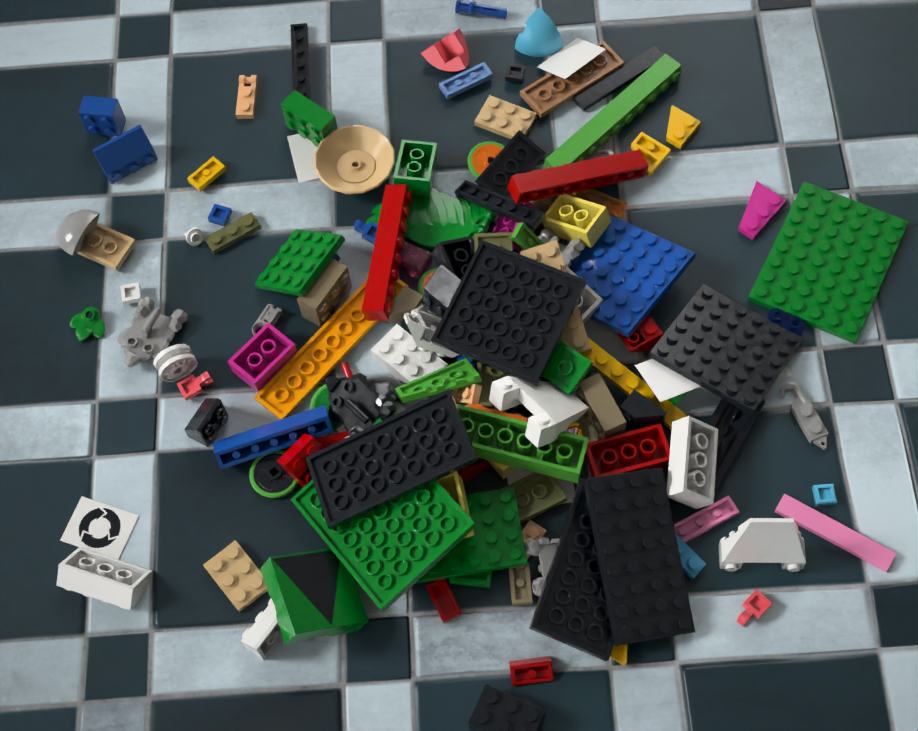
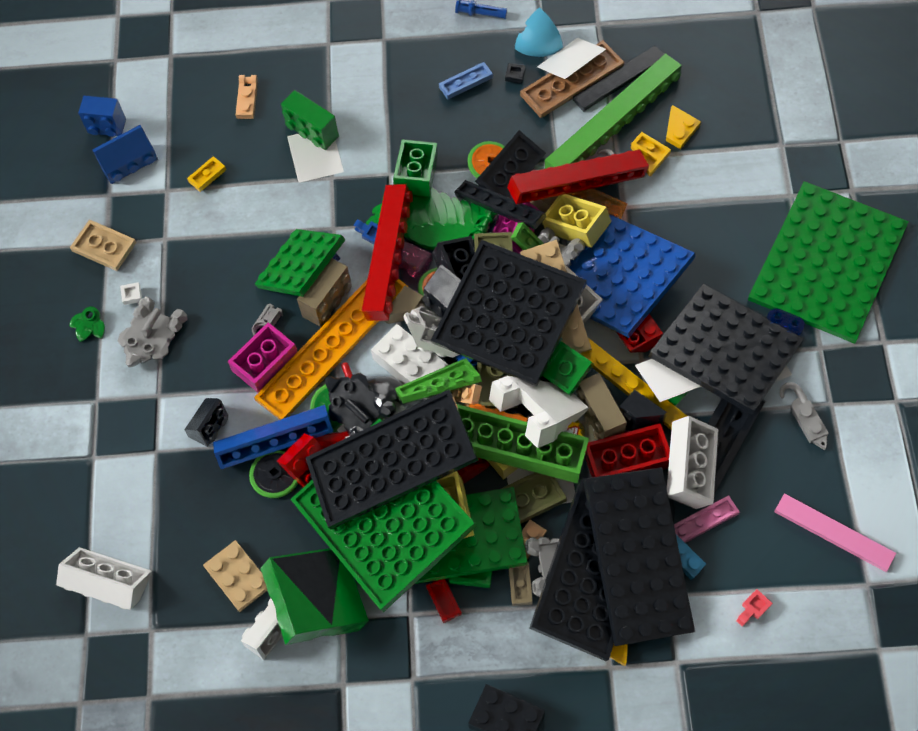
(74, 228): light grey brick -> none
(99, 528): white sticker -> none
(175, 362): white wheel -> none
(192, 386): coral plate -> none
(194, 236): white plate -> none
(219, 215): blue plate -> none
(232, 233): olive plate -> none
(300, 59): black tile -> none
(354, 147): tan dish -> none
(449, 53): coral brick -> none
(504, 118): tan plate -> none
(531, 671): red slope -> none
(760, 210): dark pink wing -> none
(763, 542): white wedge -> none
(824, 495): medium azure tile -> none

